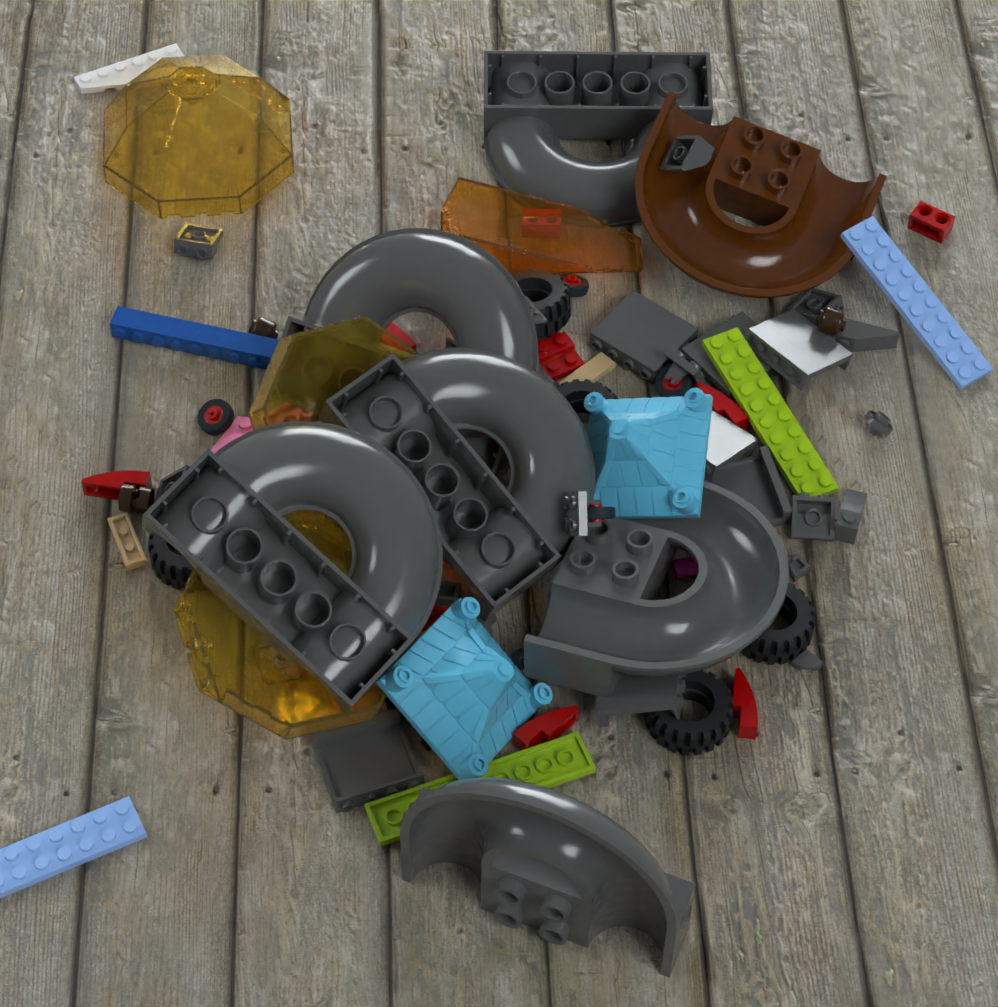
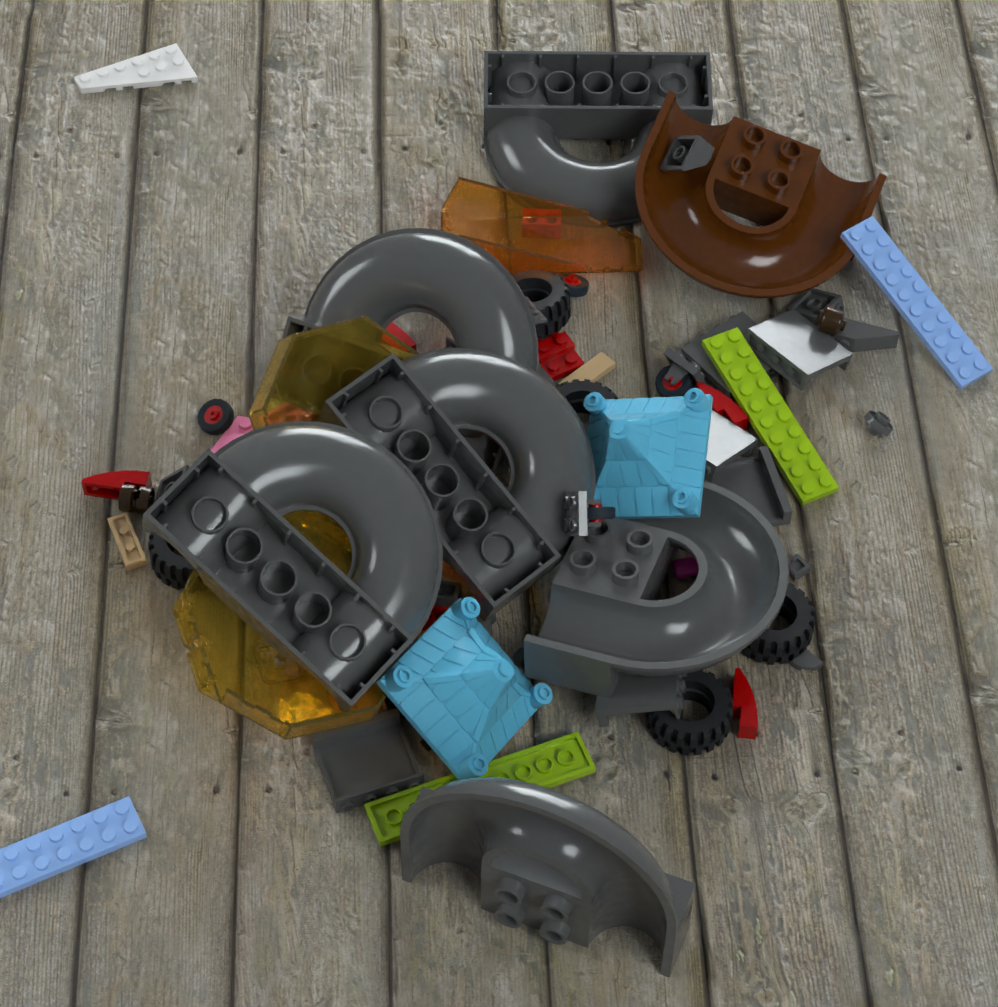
(192, 337): blue brick -> none
(197, 144): clear yellow windscreen -> none
(197, 241): dark grey plate -> none
(264, 327): dark brown head -> none
(545, 727): red slope -> none
(639, 334): dark grey panel -> none
(813, 517): dark grey plate -> none
(850, 516): dark grey slope -> none
(931, 222): red brick -> none

